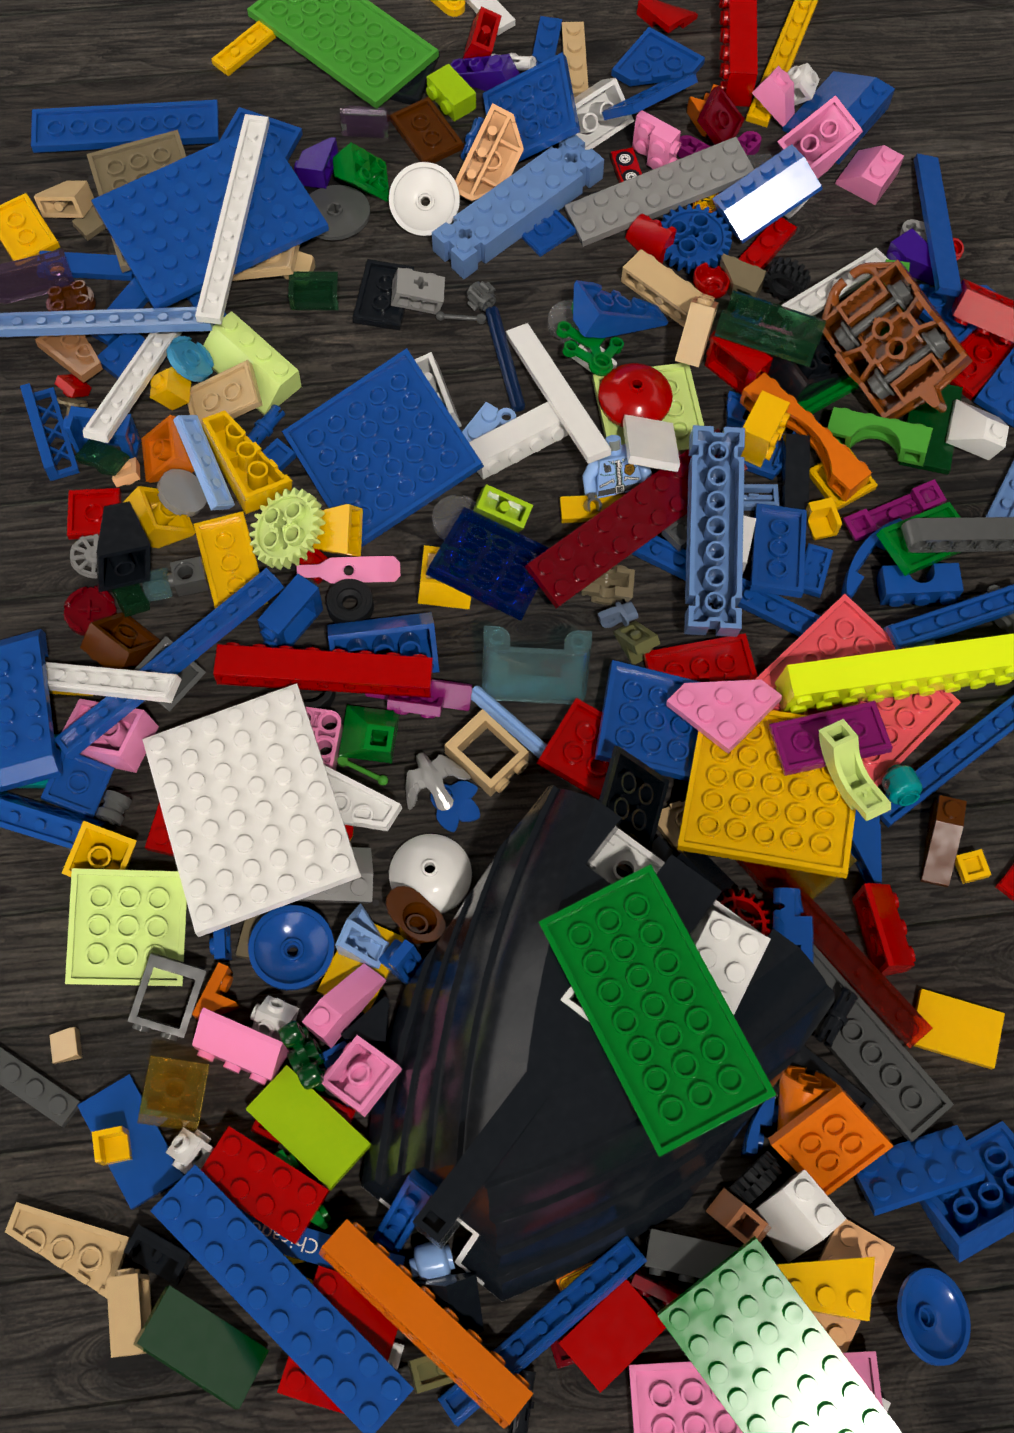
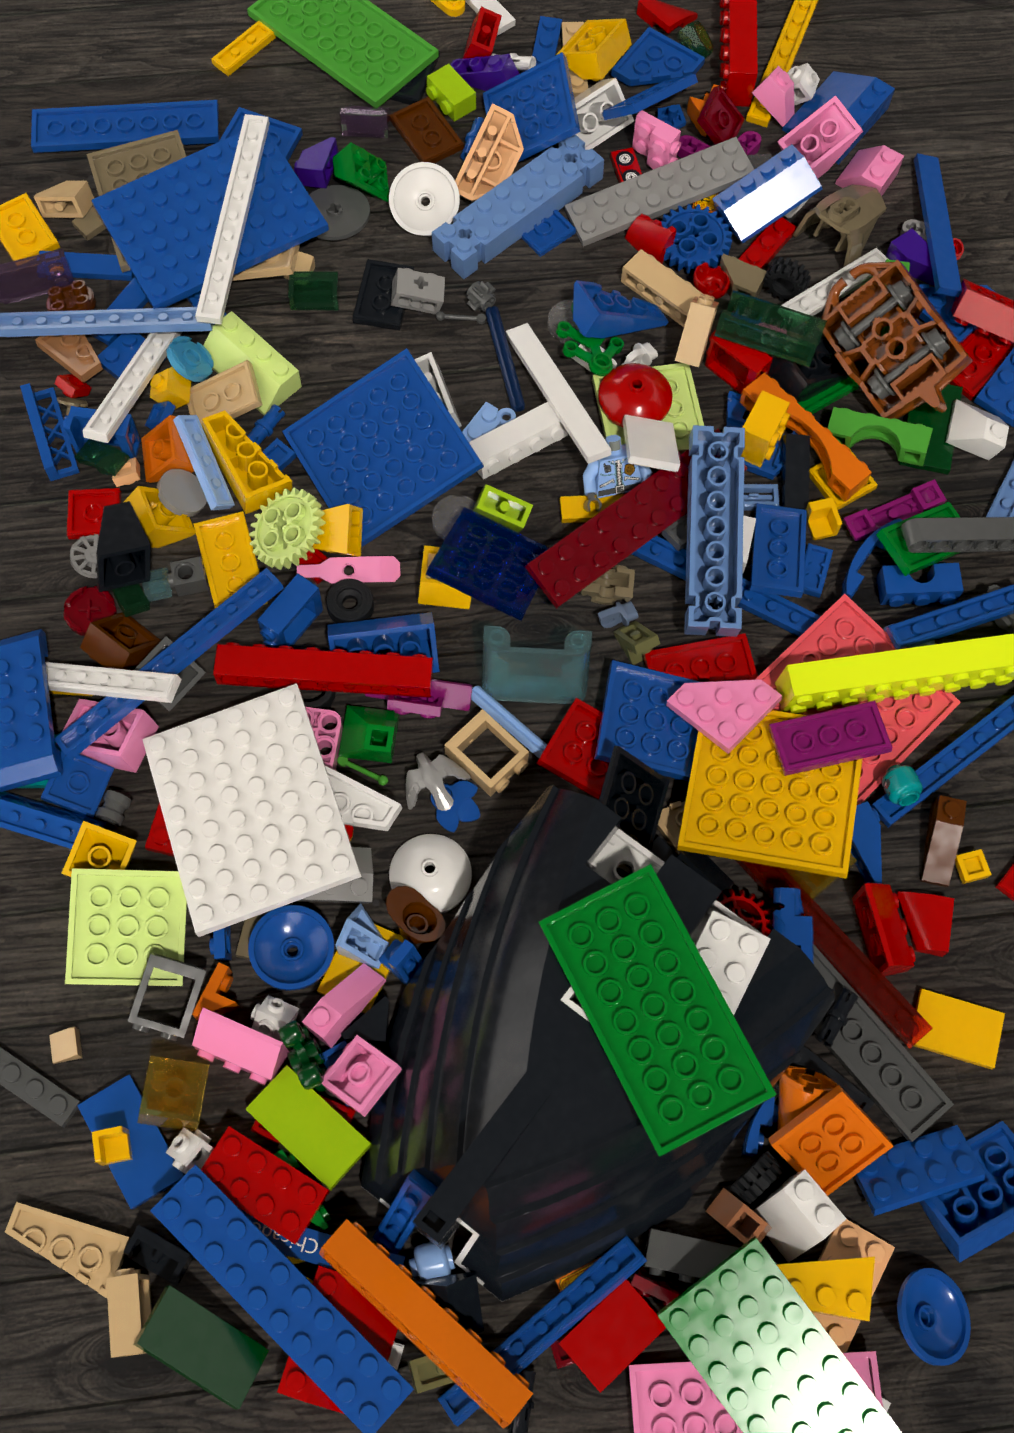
(159, 413): none -> blue plate
(597, 47): none -> yellow slope
(641, 354): none -> white piece
(672, 115): none -> blue piece
(696, 38): none -> clear green rock
(848, 773): yellowish green arch -> none
(850, 212): none -> dark tan piece
(928, 921): none -> red slope

